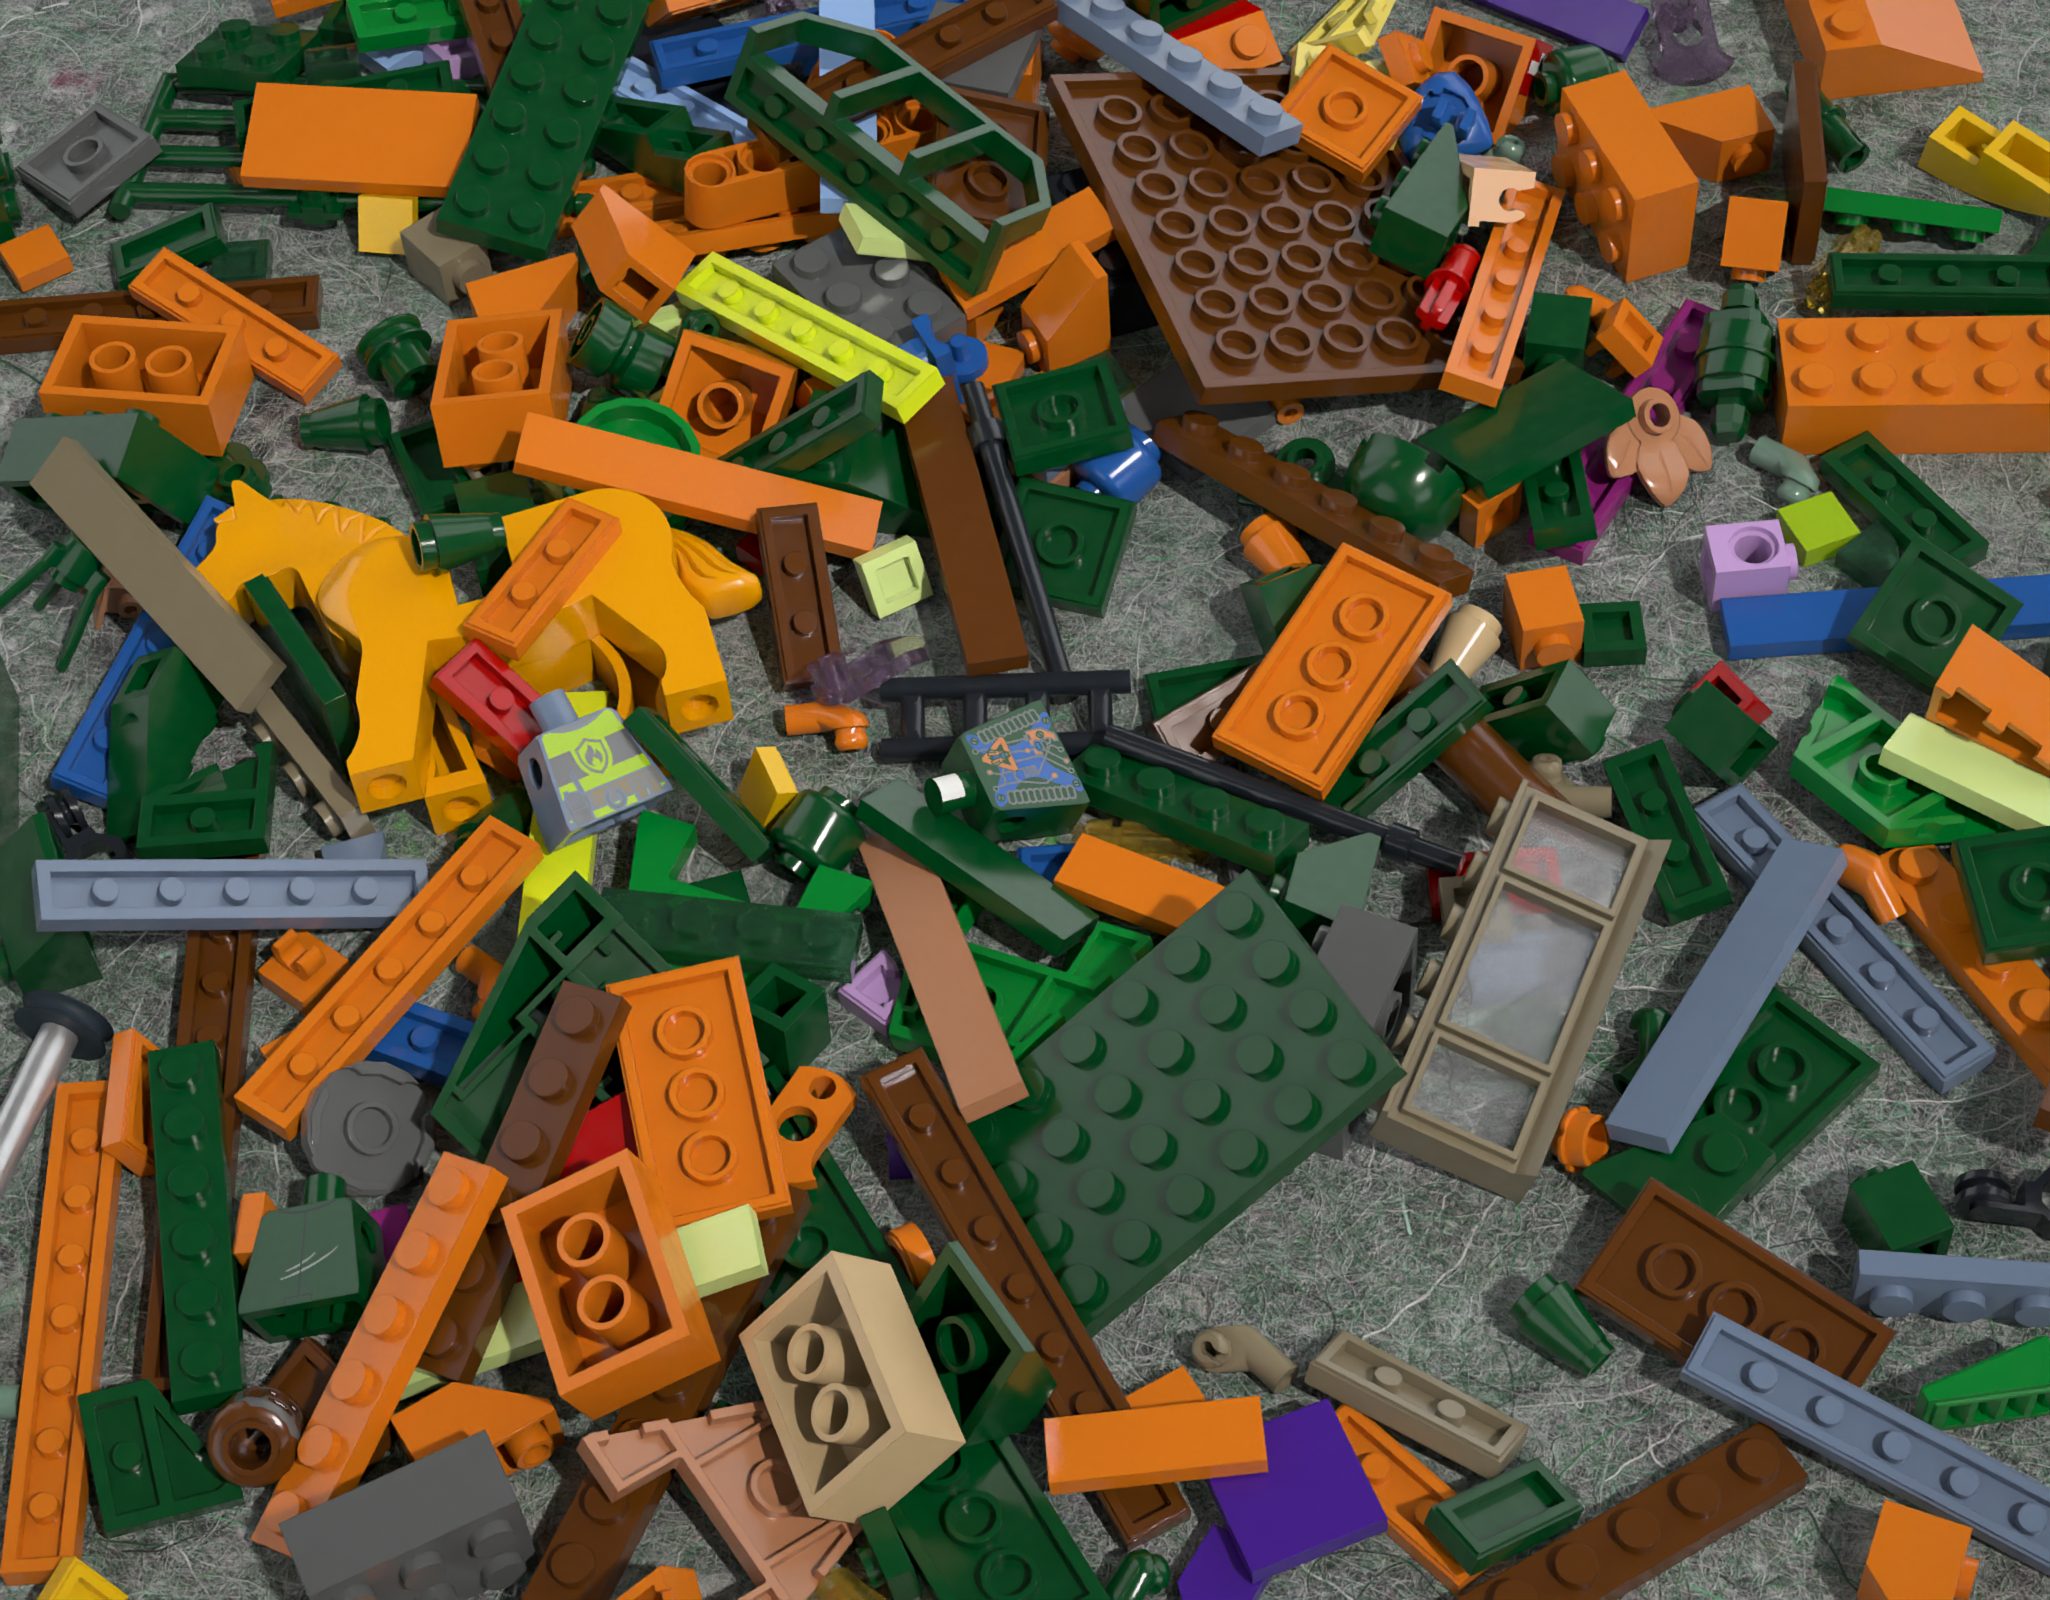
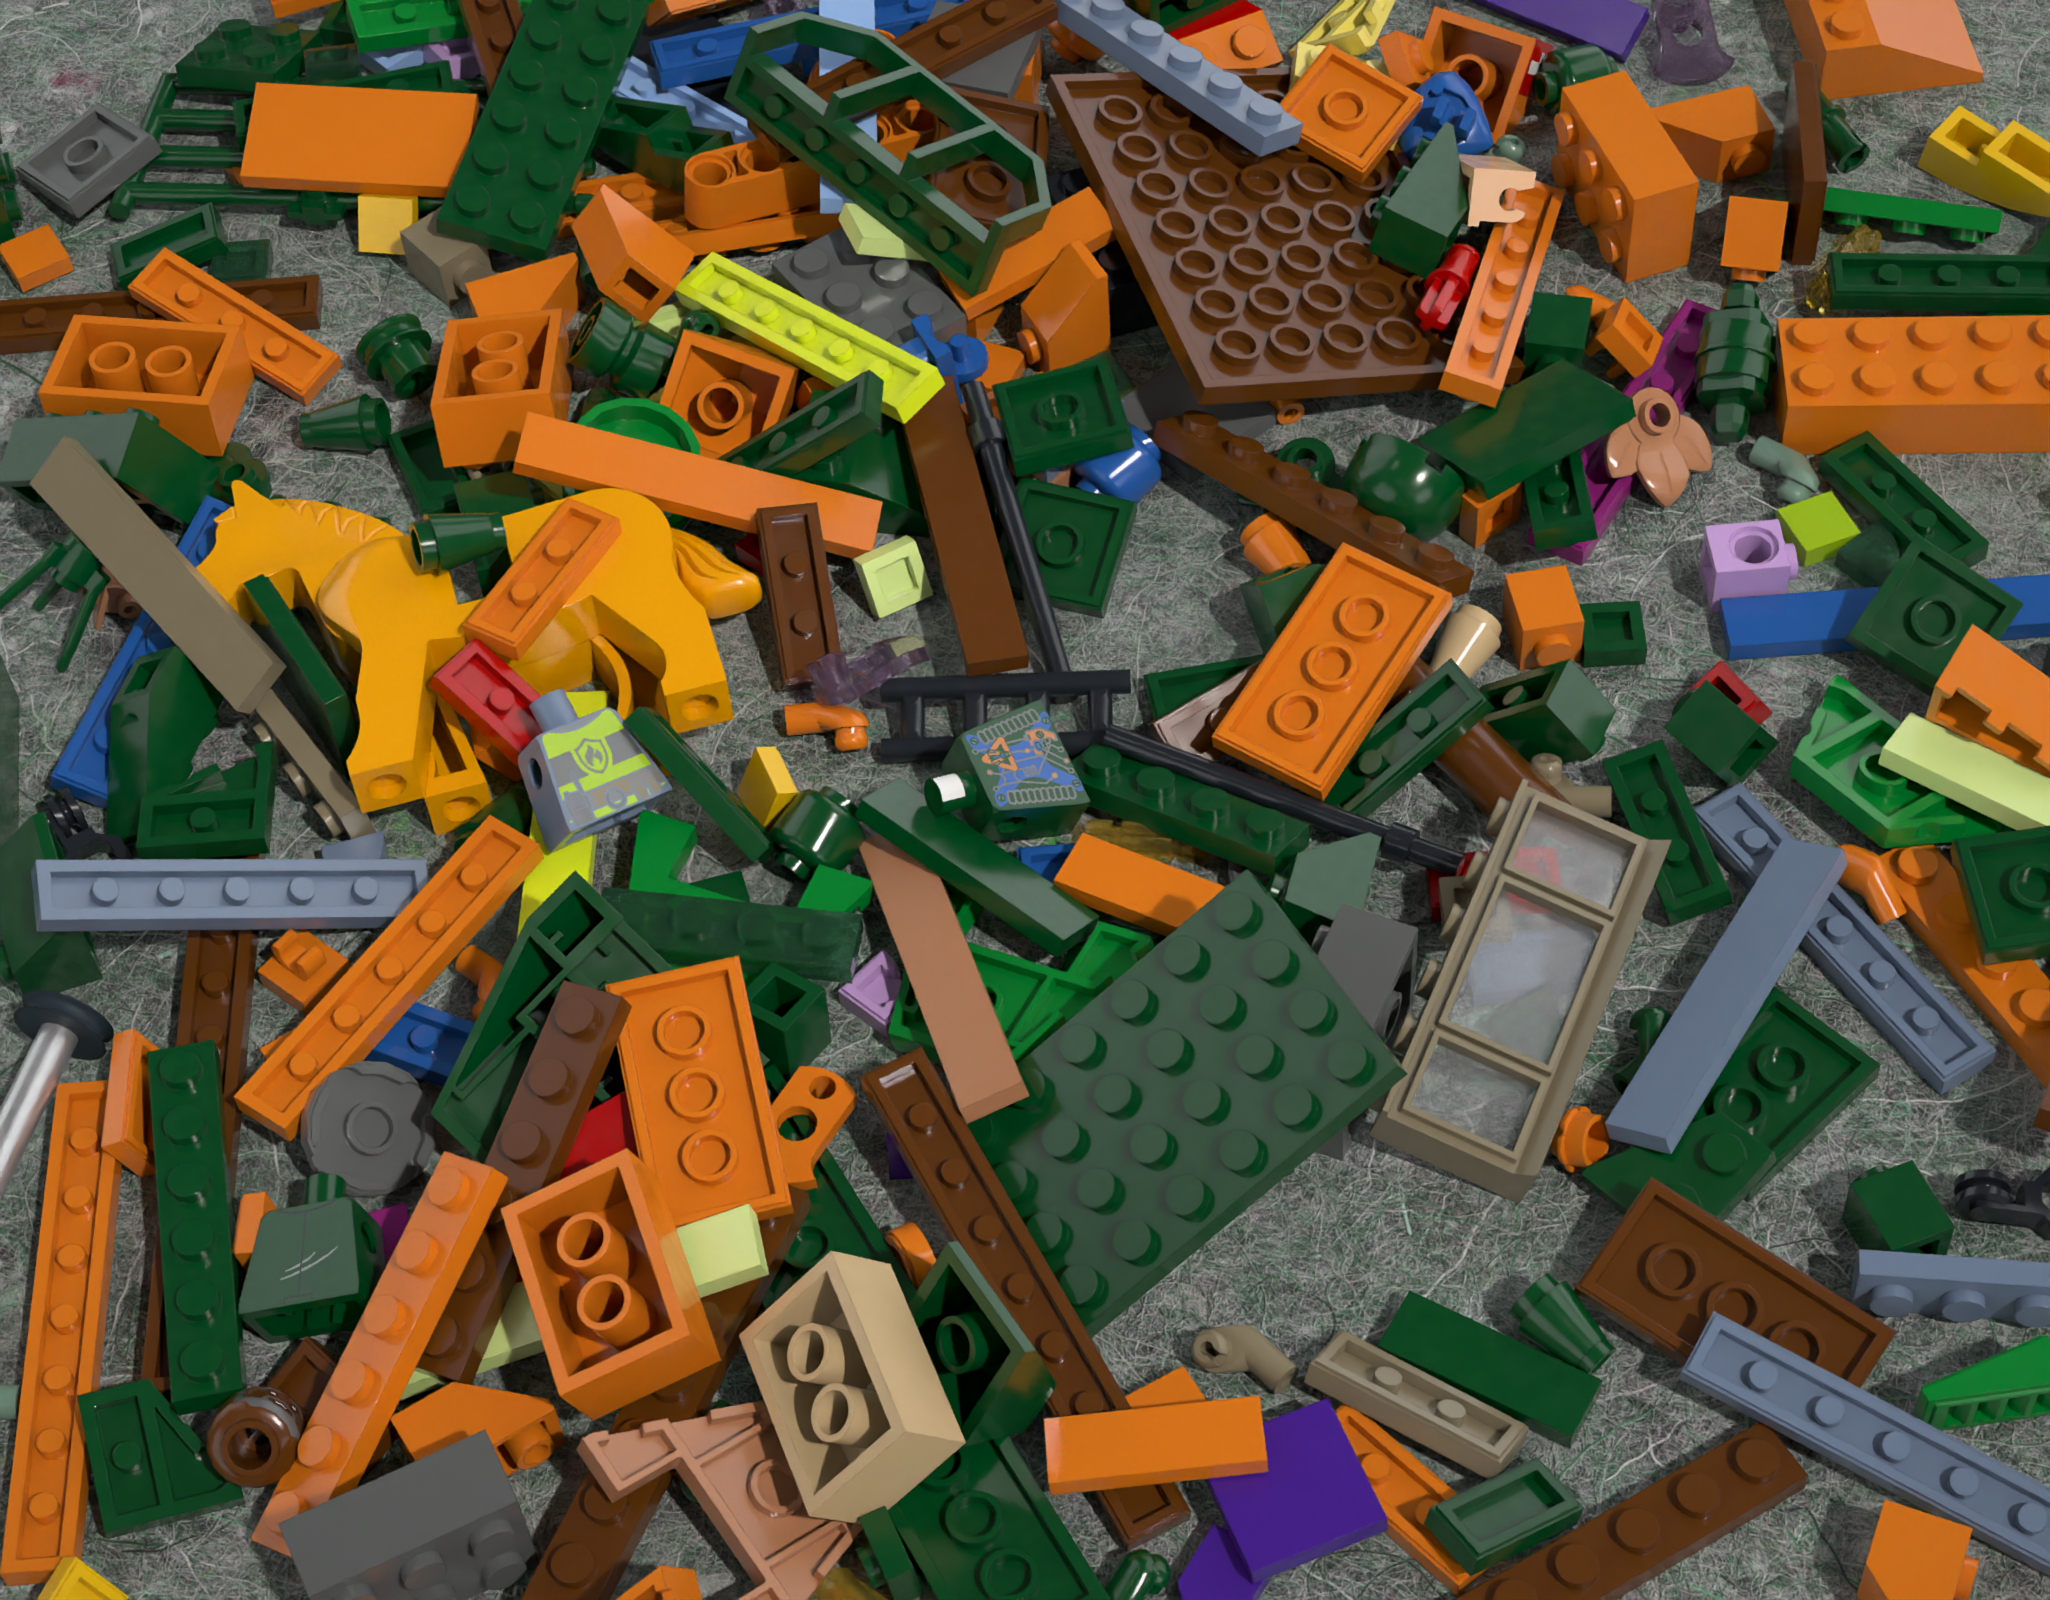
(1493, 1368): none -> dark green tile

